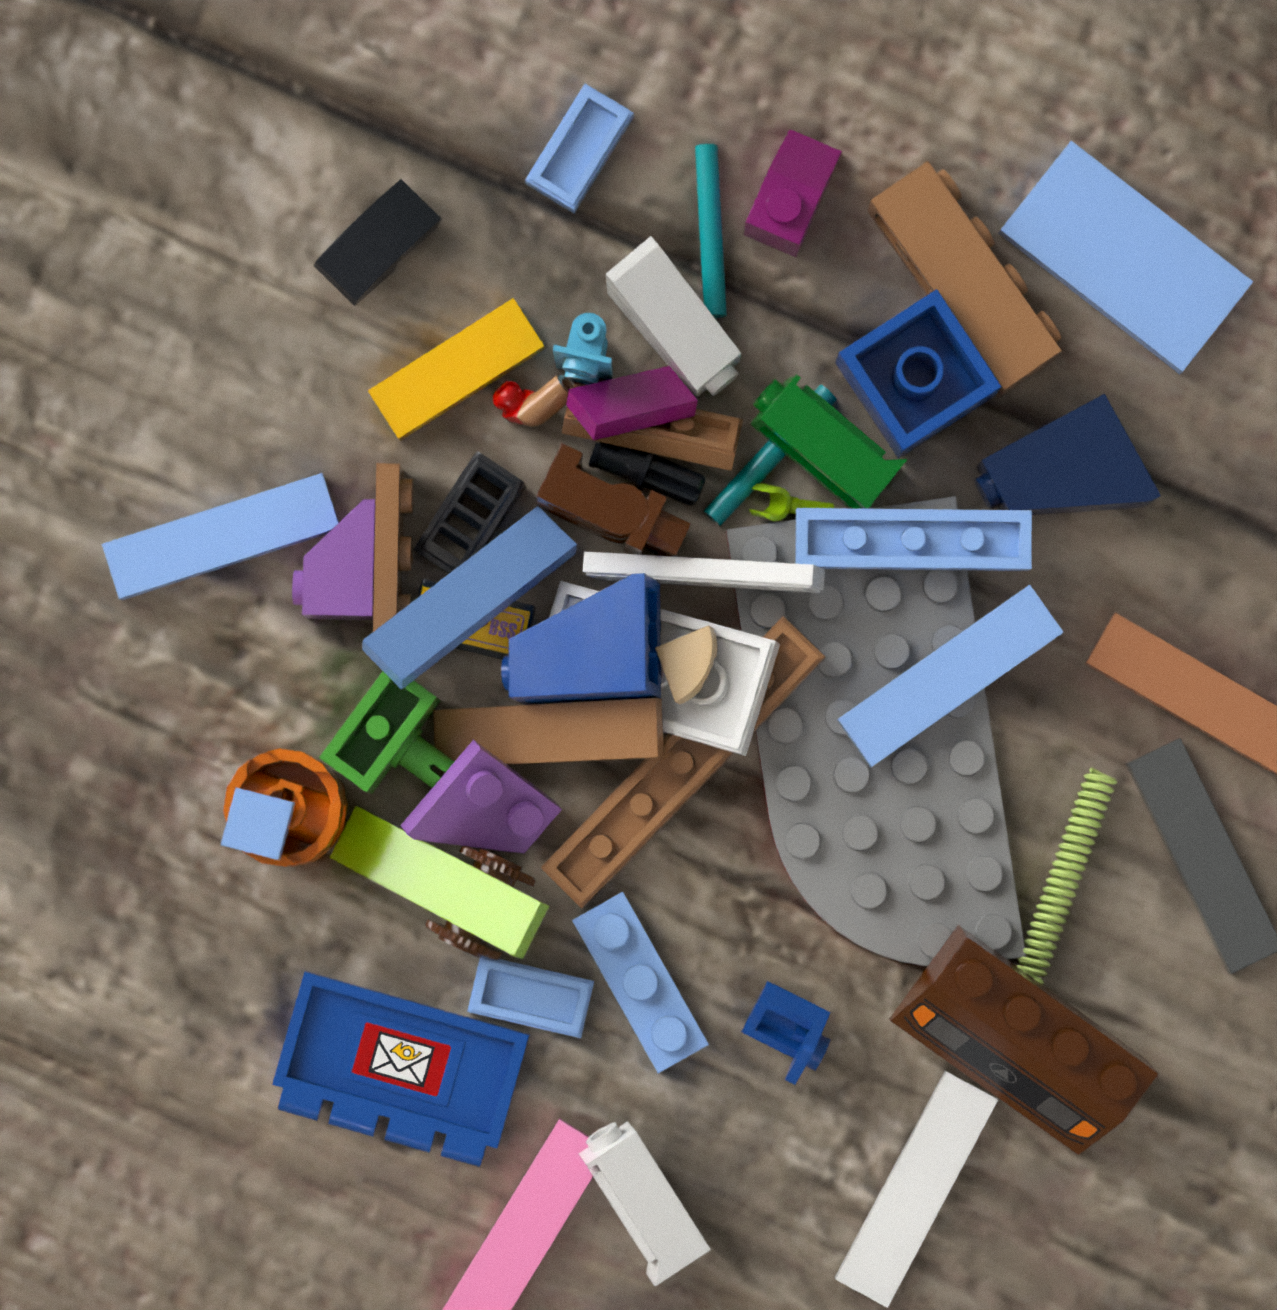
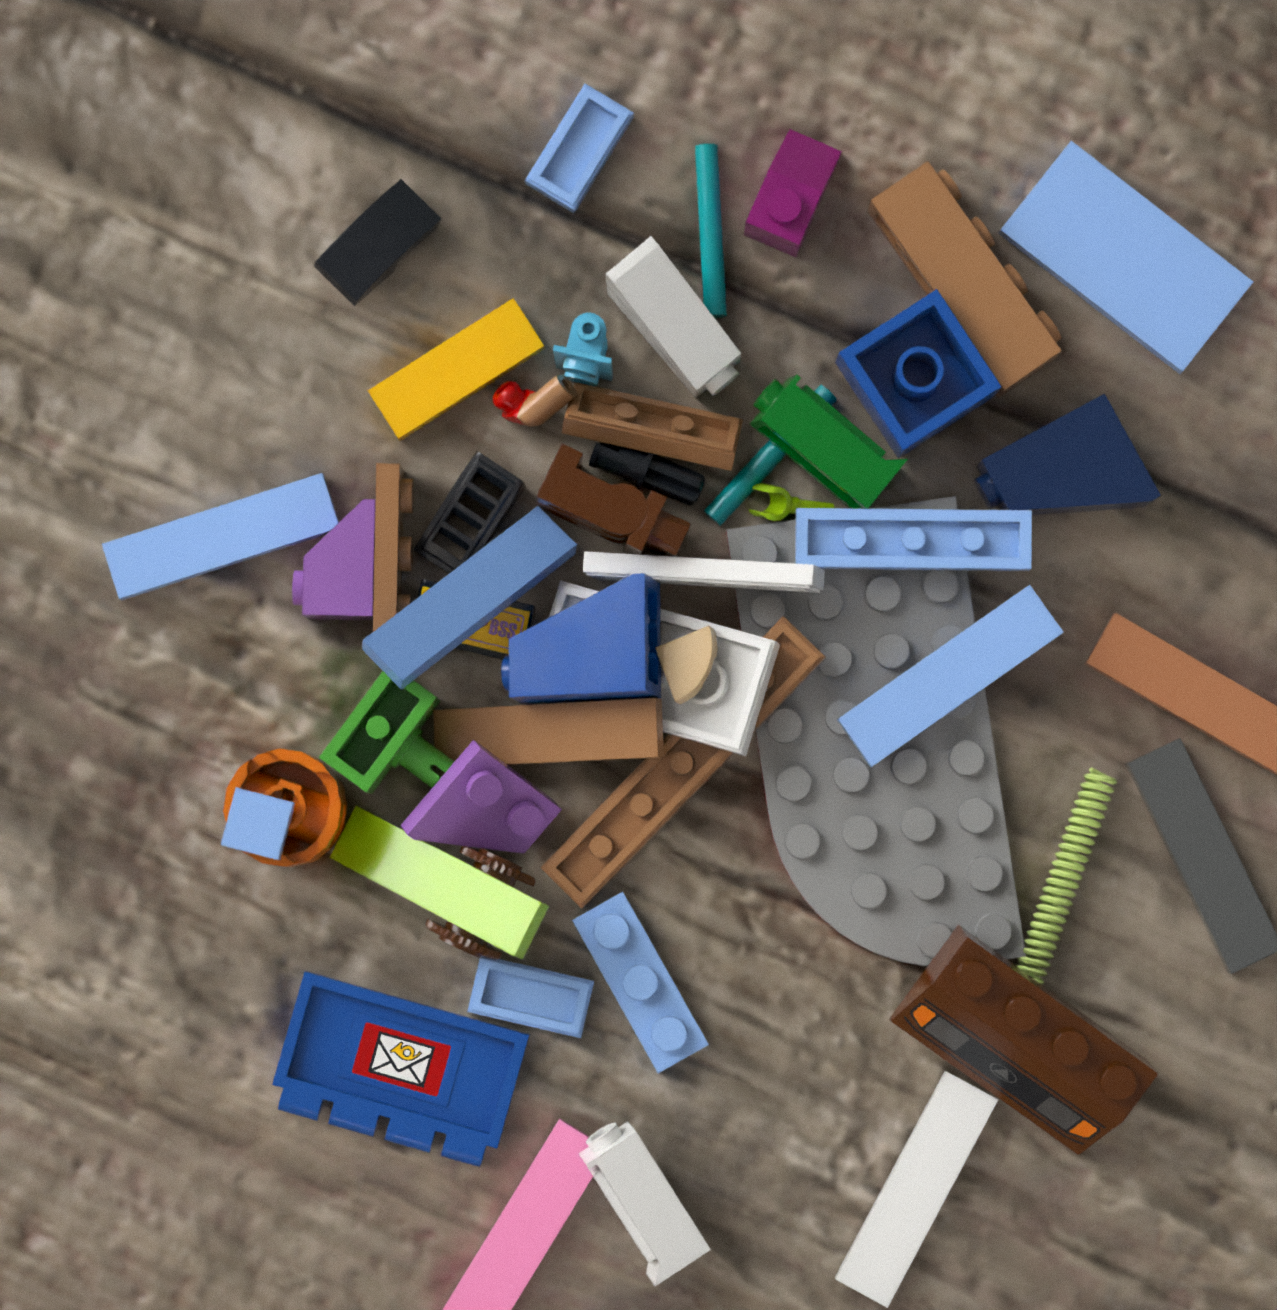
(631, 402): magenta tile -> none
(790, 1027): blue bracket -> none

